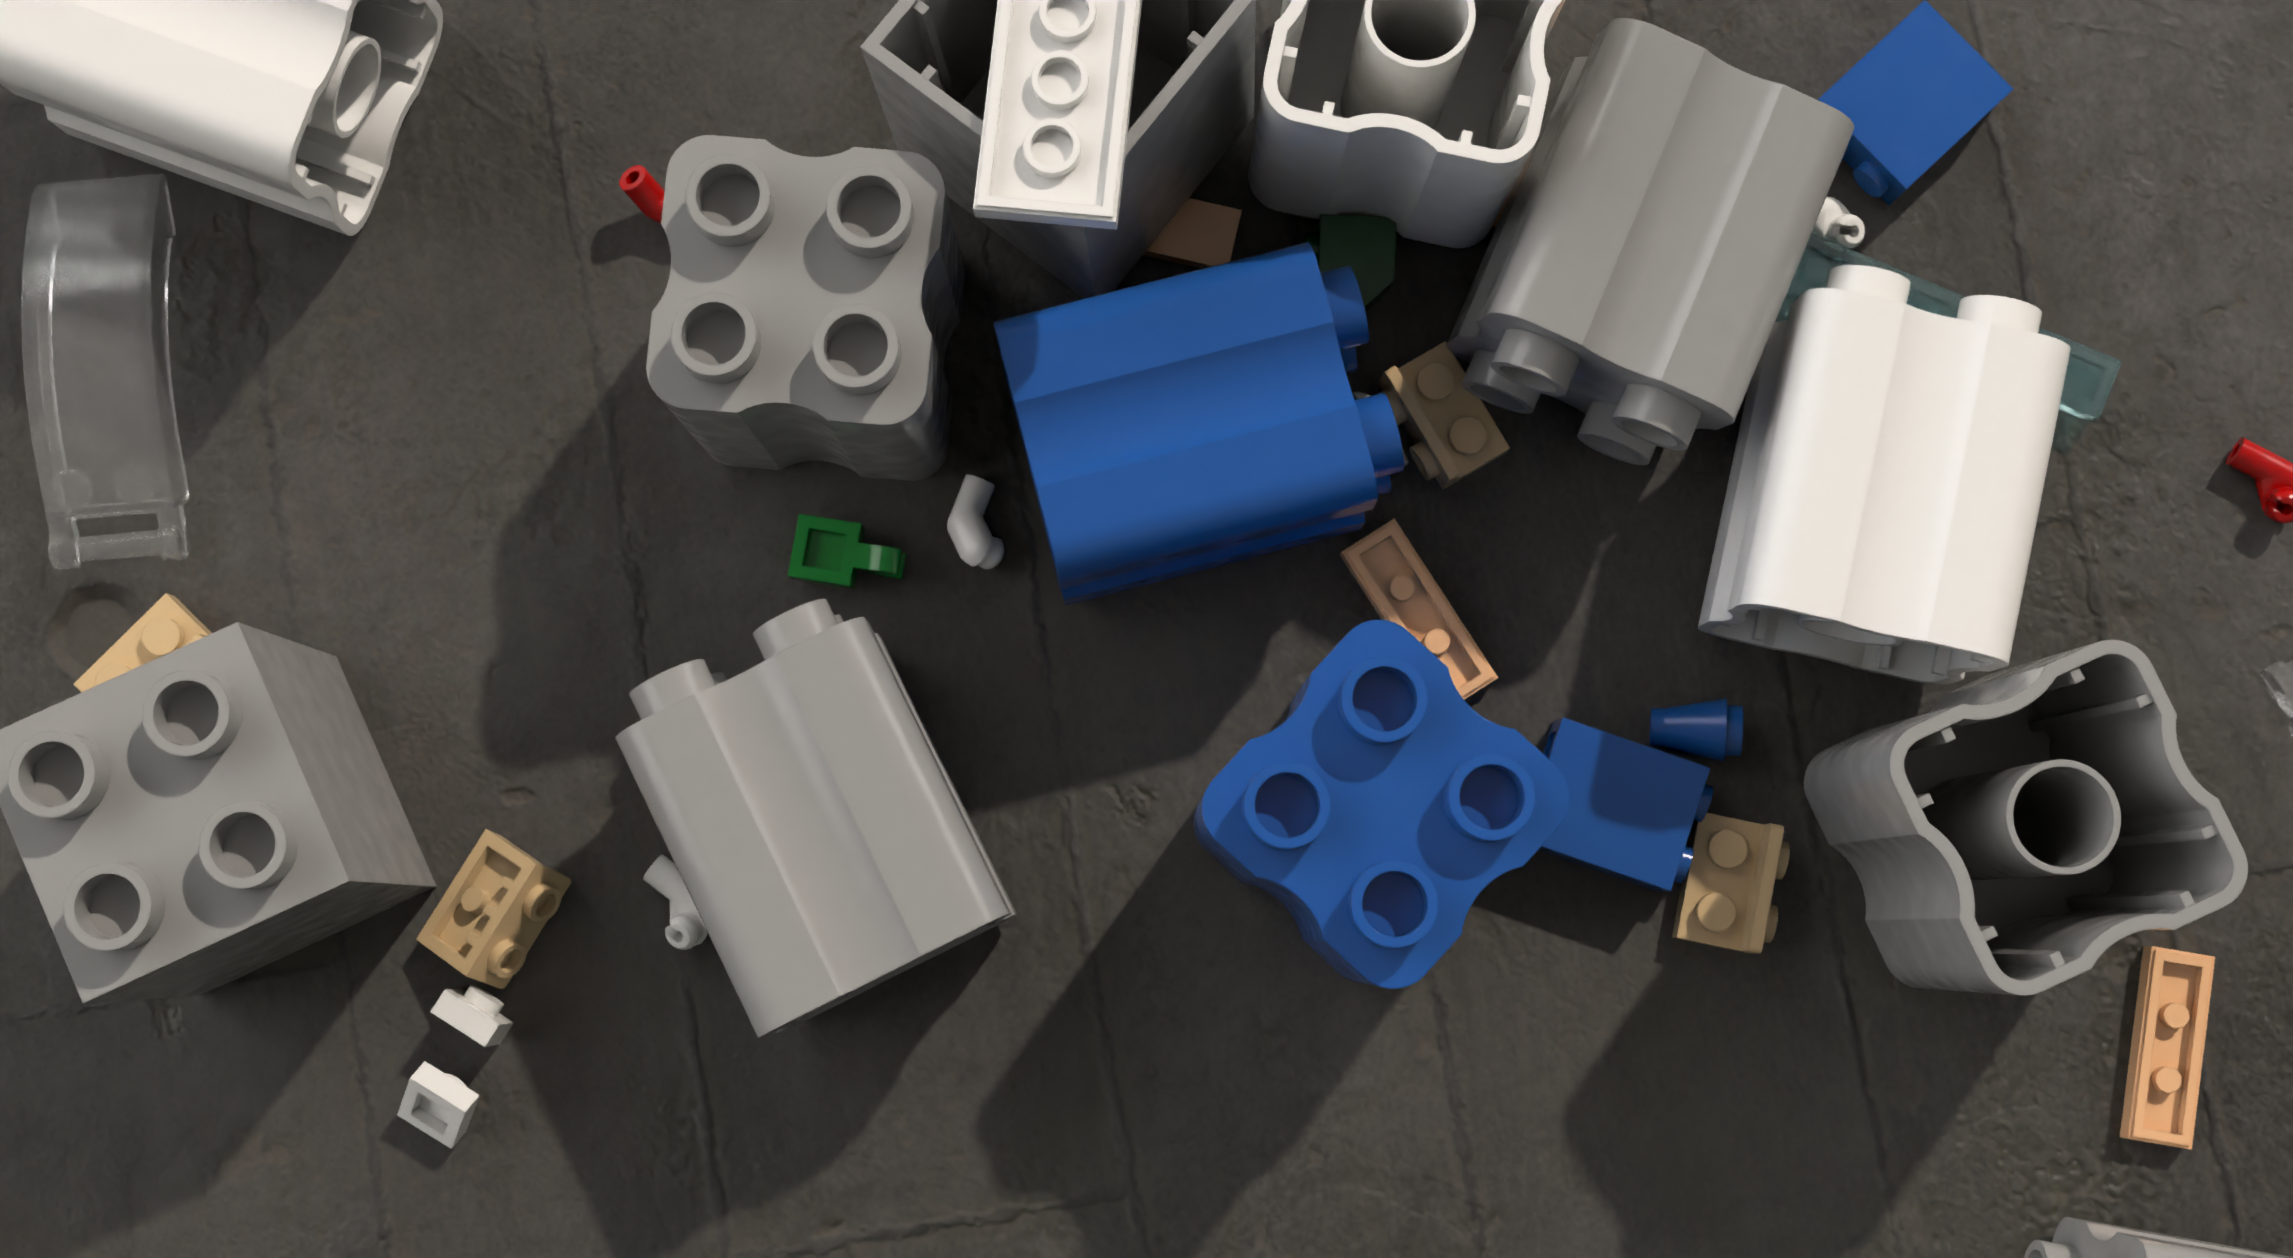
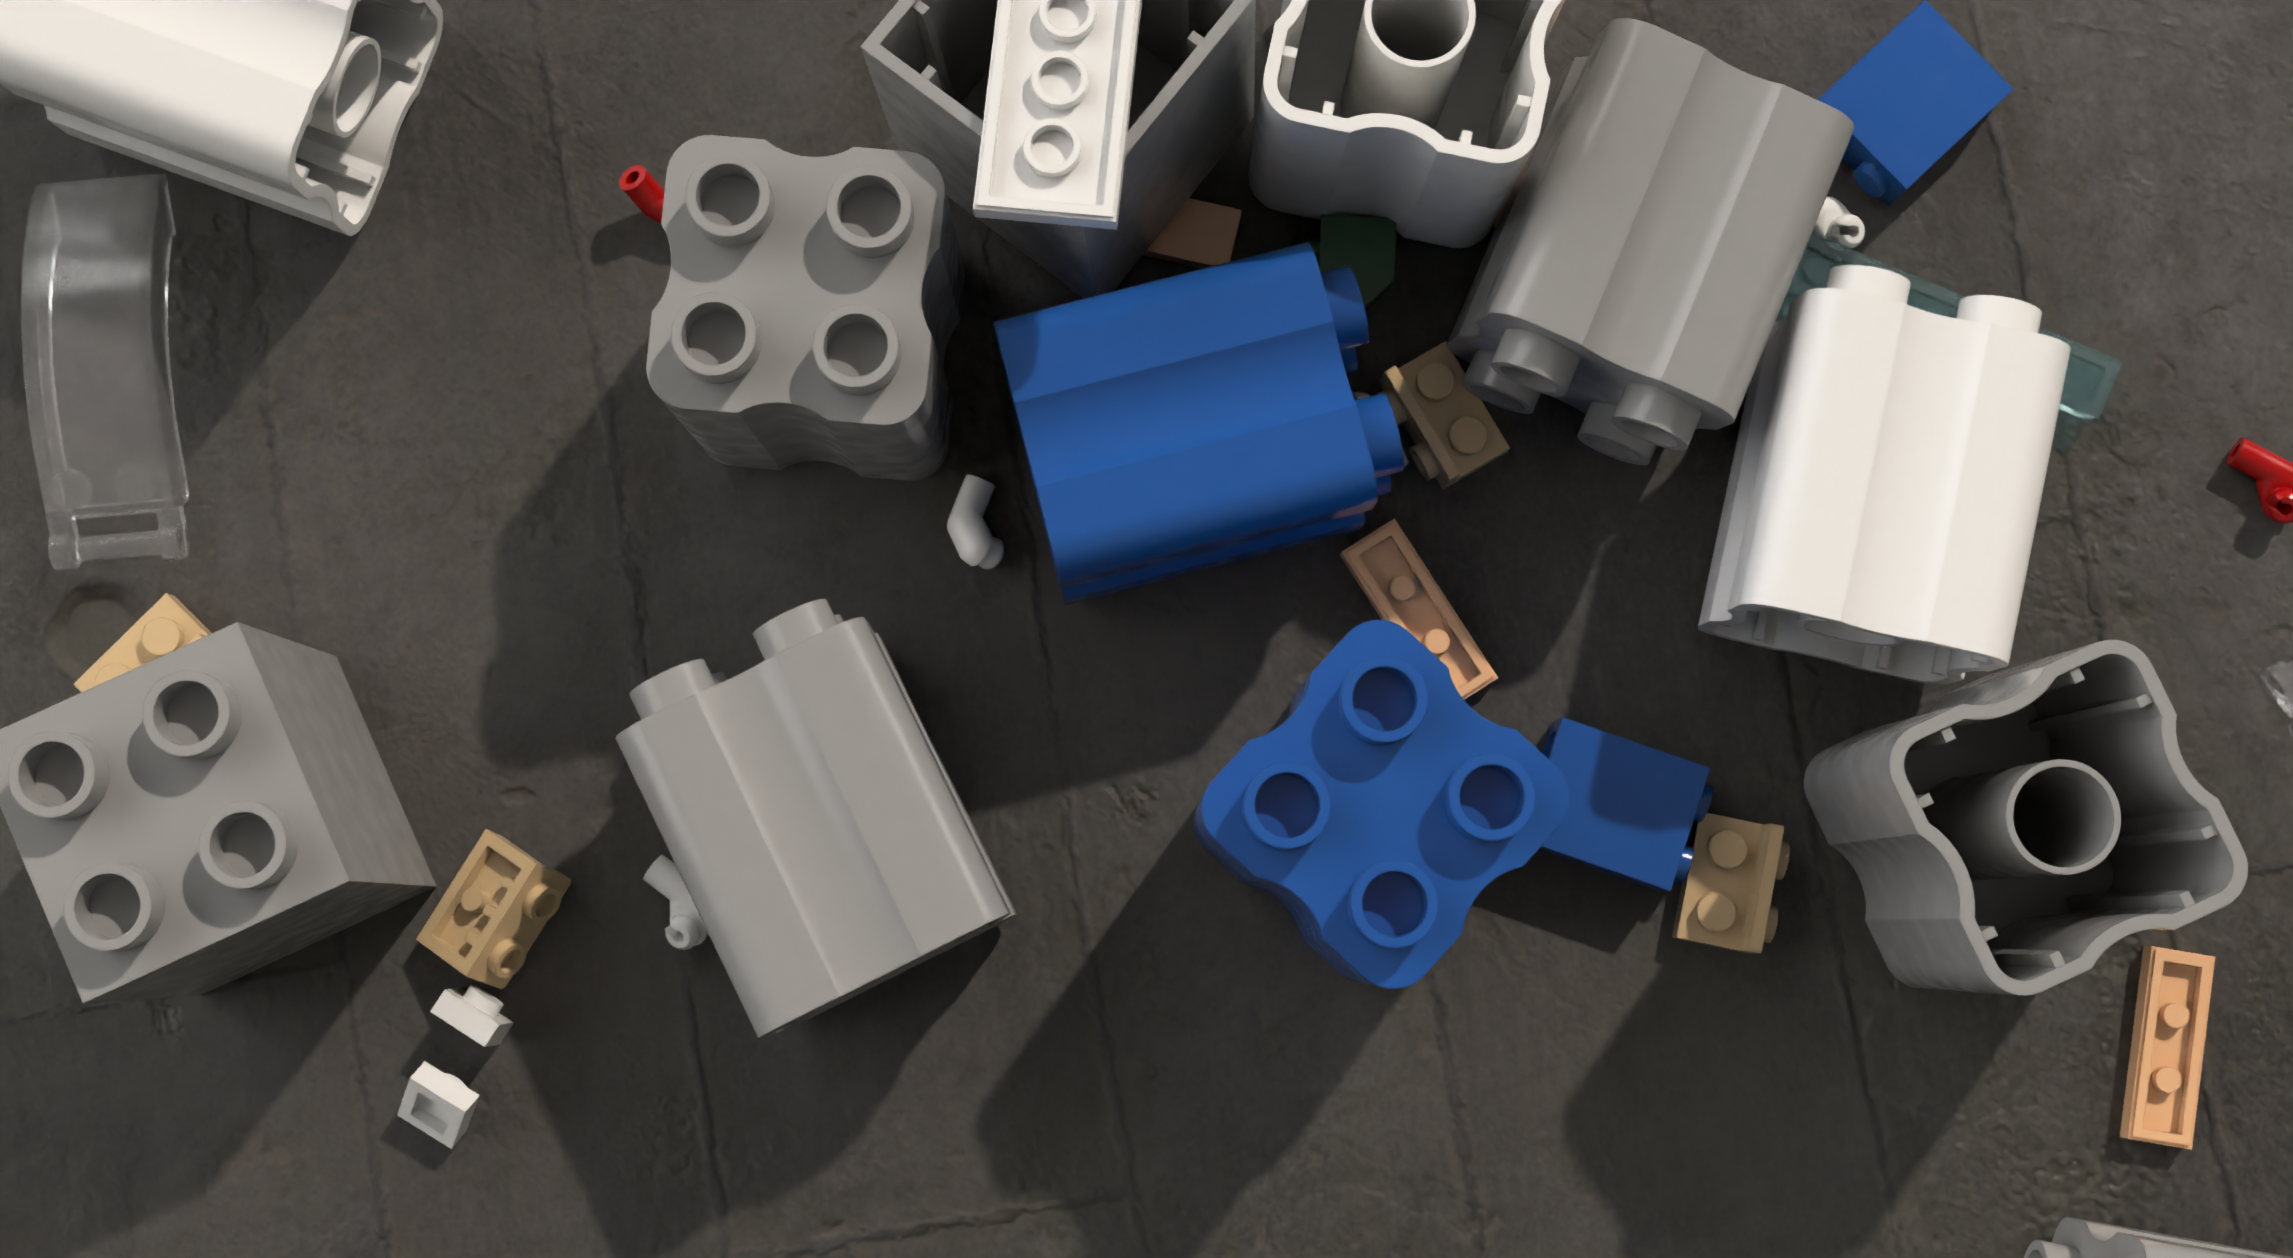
(833, 552): green plate -> none
(1699, 728): blue cone -> none

